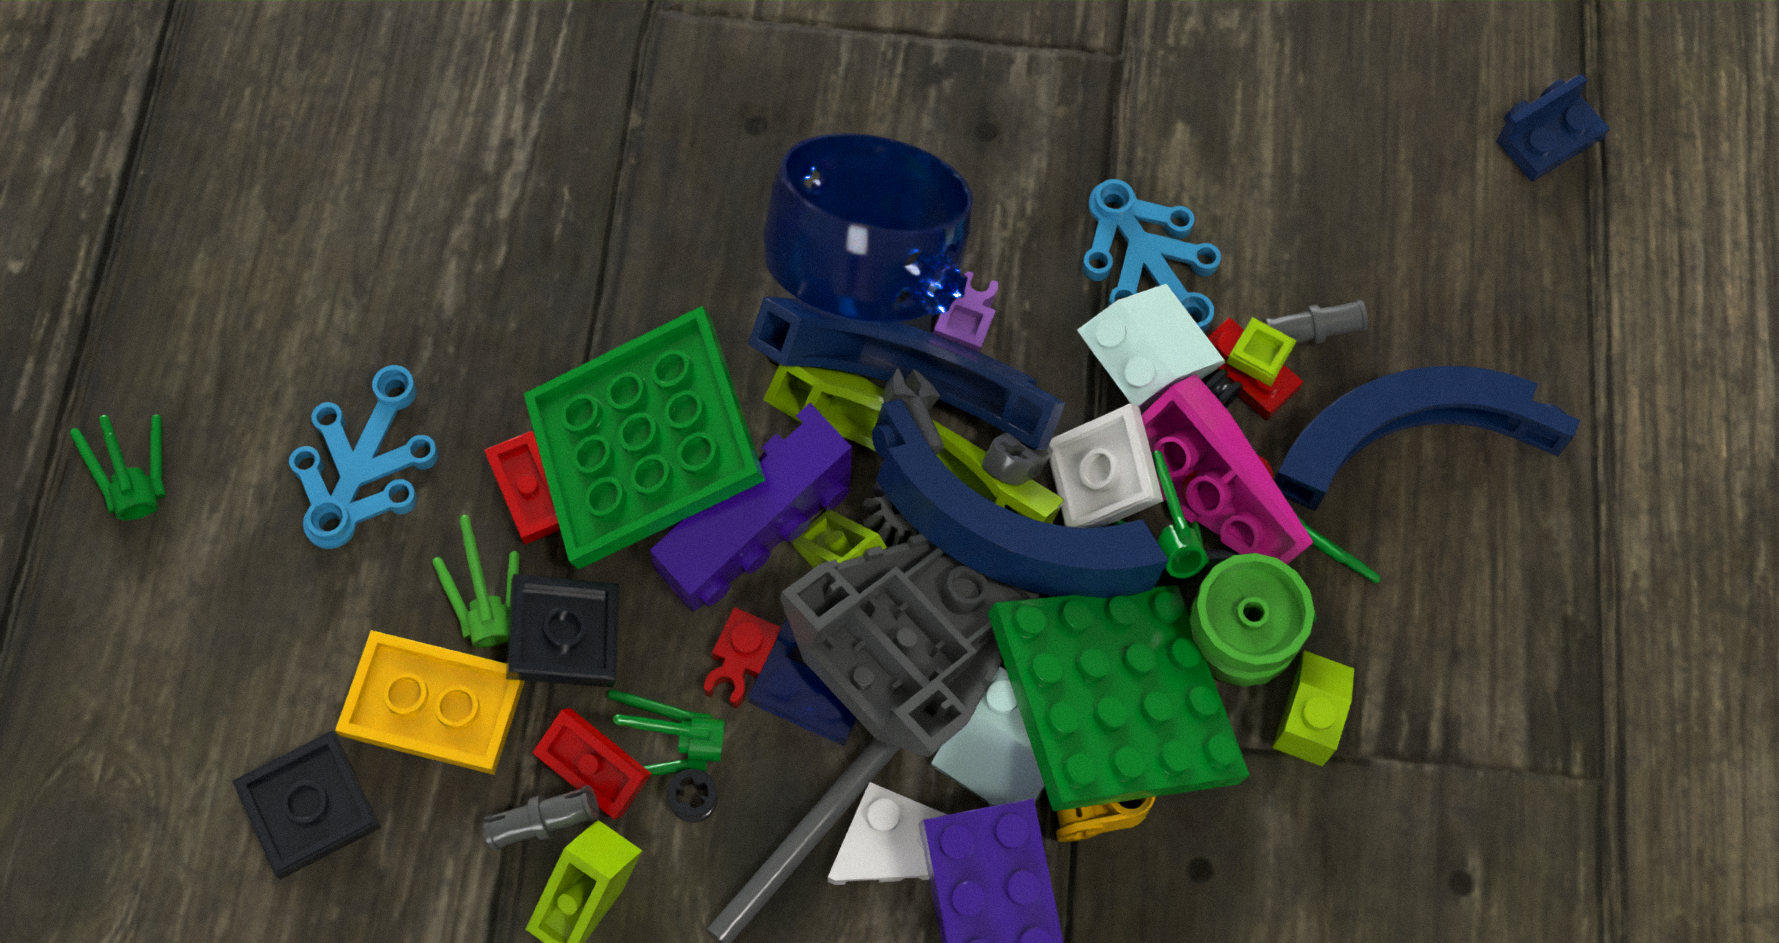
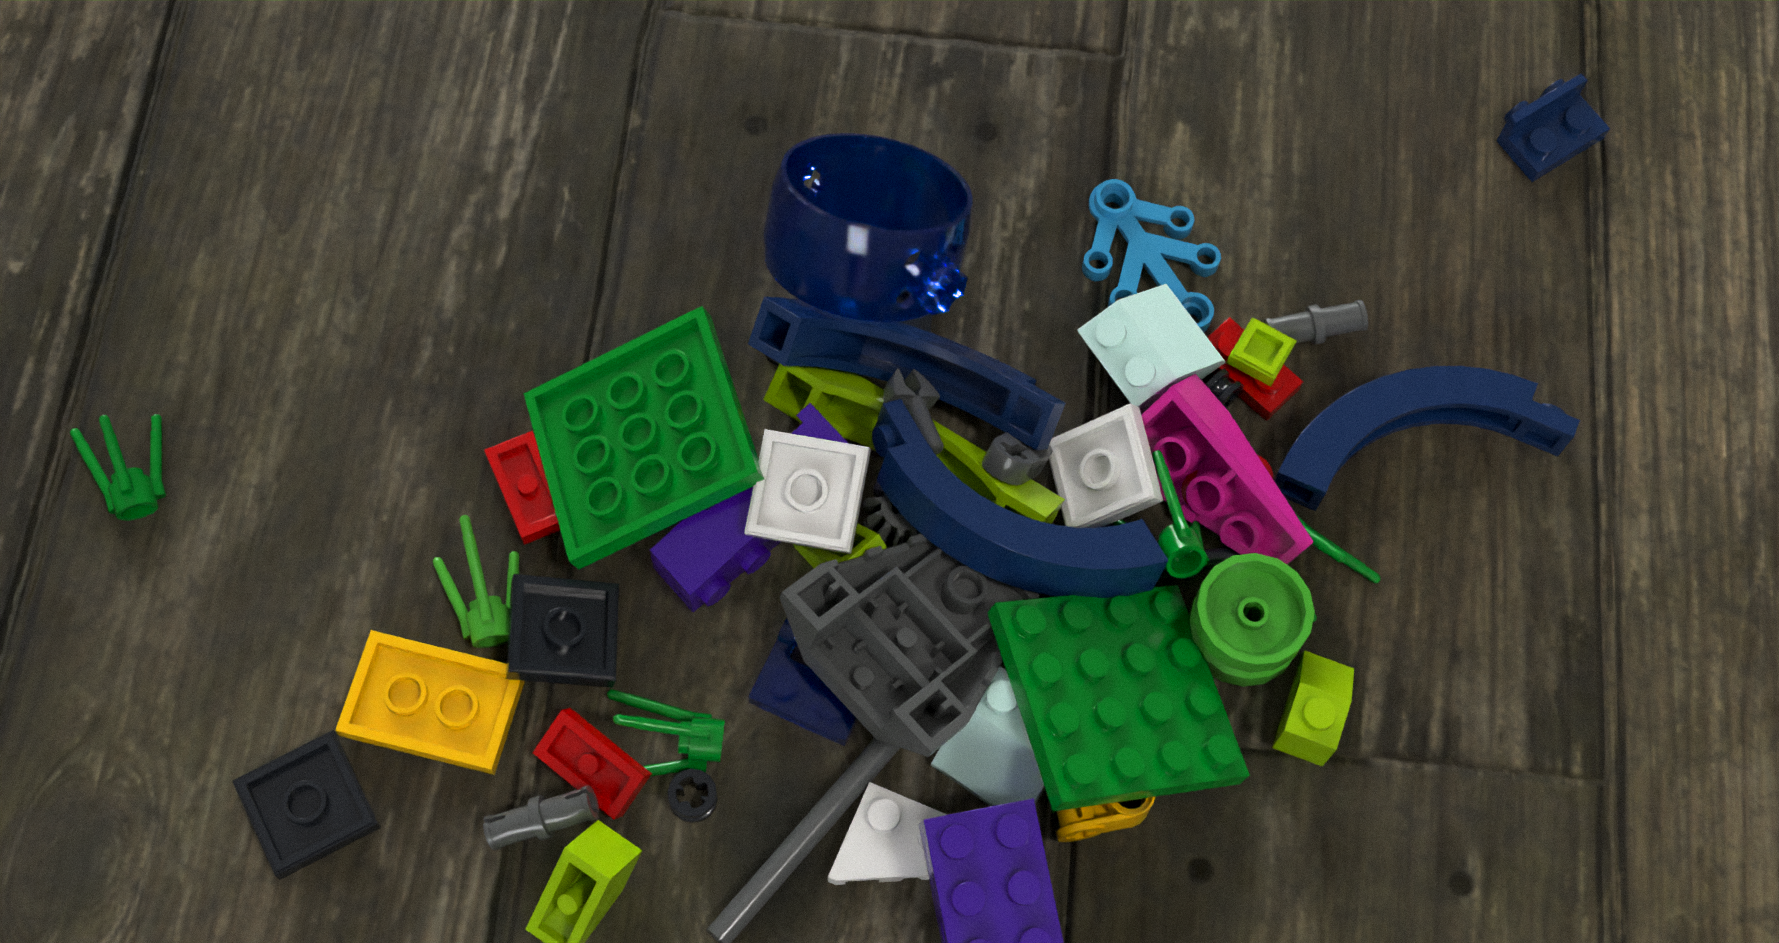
(361, 465): dark azure plant -> none
(742, 651): red plate -> none
(808, 491): none -> white tile
(969, 316): medium lavender plate -> none

